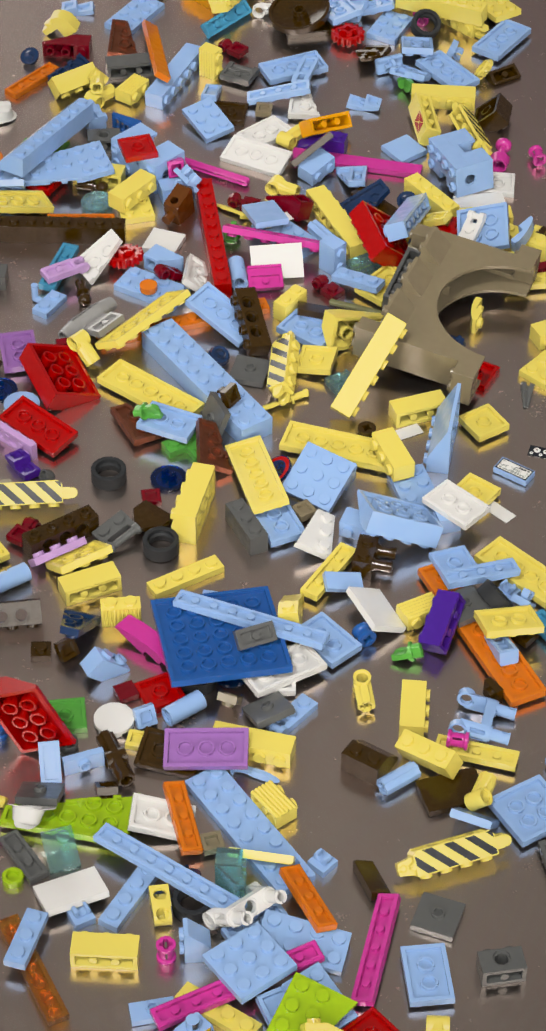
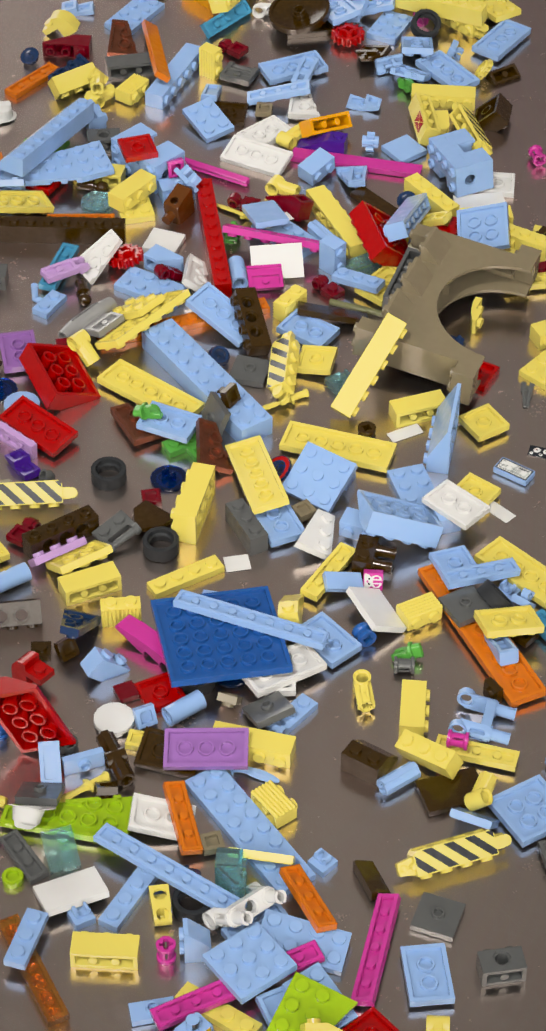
(31, 669): none -> red brick
(72, 713): bright green tile -> none
(86, 786): none -> light yellow sword
(128, 122): blue slope -> none
(140, 306): none -> light yellow plate
(148, 286): orange tile -> none
(237, 563): none -> white sticker
(255, 635): dark grey plate -> none
(311, 149): tile -> none
(339, 326): light yellow wedge -> none
(370, 141): none -> light blue gear
(372, 194): dark blue wing -> none
(373, 579): none -> tile
(392, 454): light yellow brick -> none
(404, 665): none -> dark grey bush
(441, 621): dark purple brick -> none
(443, 119): none -> light yellow leg
(472, 230): white plate -> none
(500, 157): dark pink piece -> none
(525, 231): light blue slope -> none

